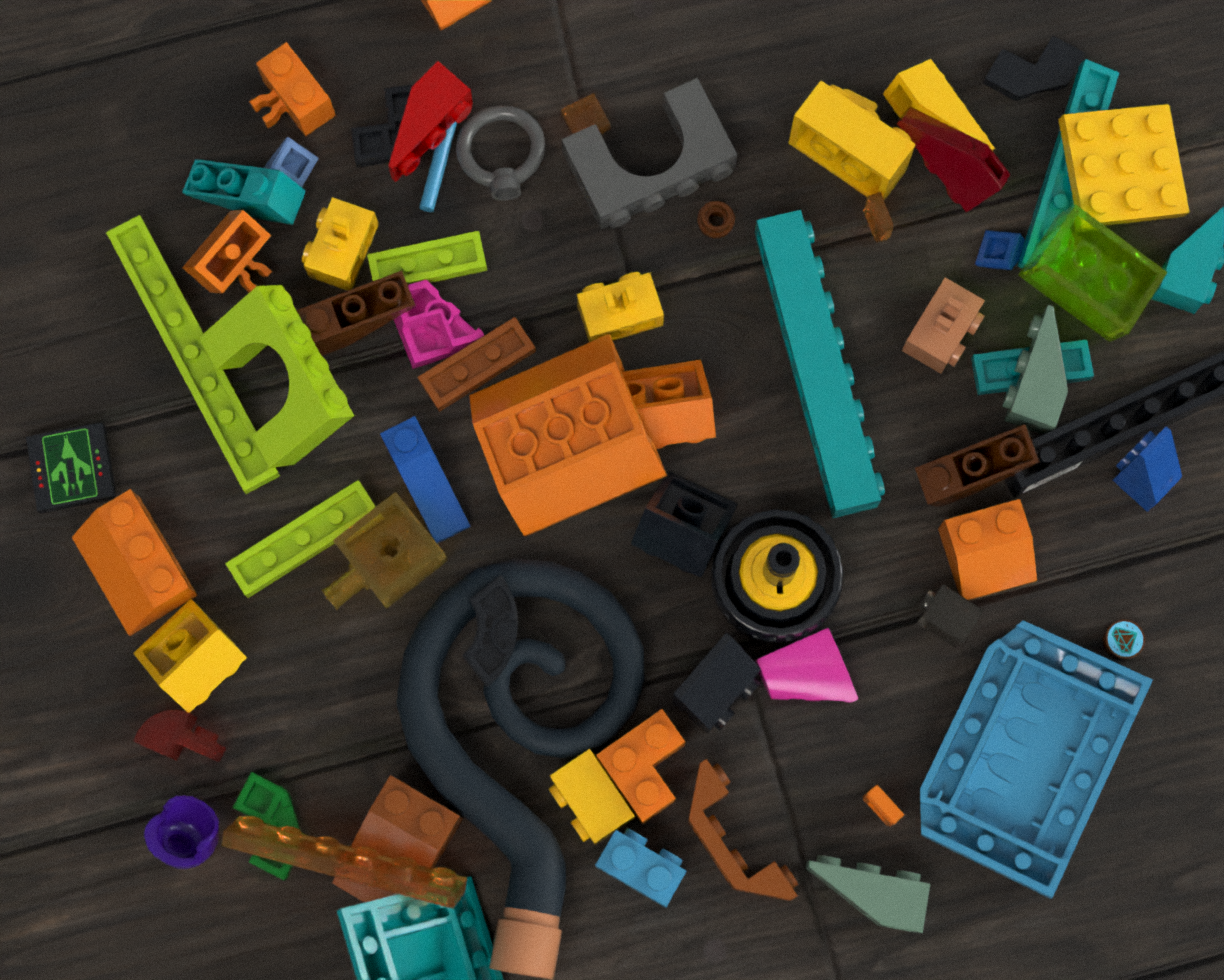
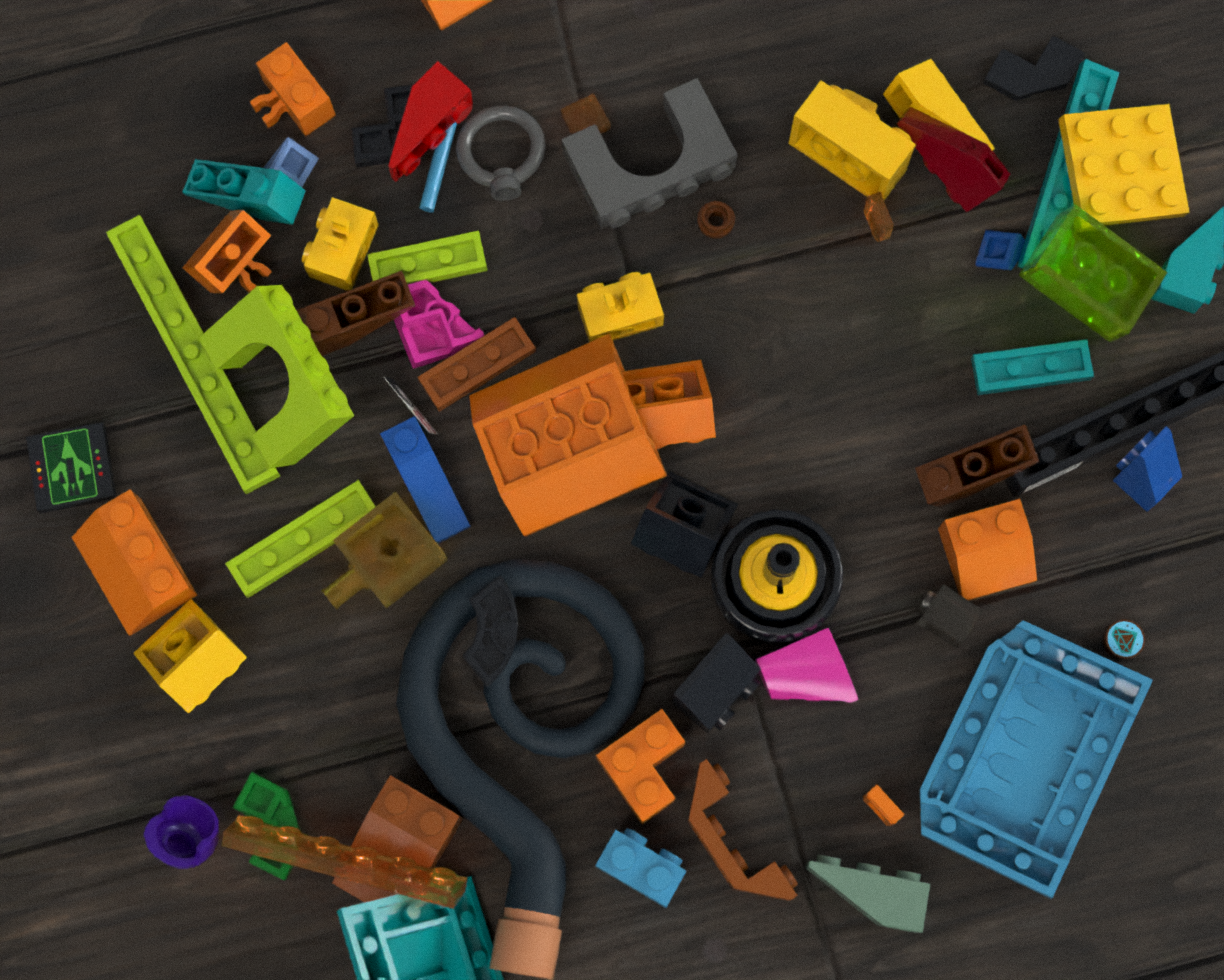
(171, 731): clear red brick -> none
(411, 406): none -> sticker
(590, 797): yellow brick -> none
(817, 364): teal brick -> none
(943, 325): nougat brick -> none
(1042, 378): sand green slope -> none

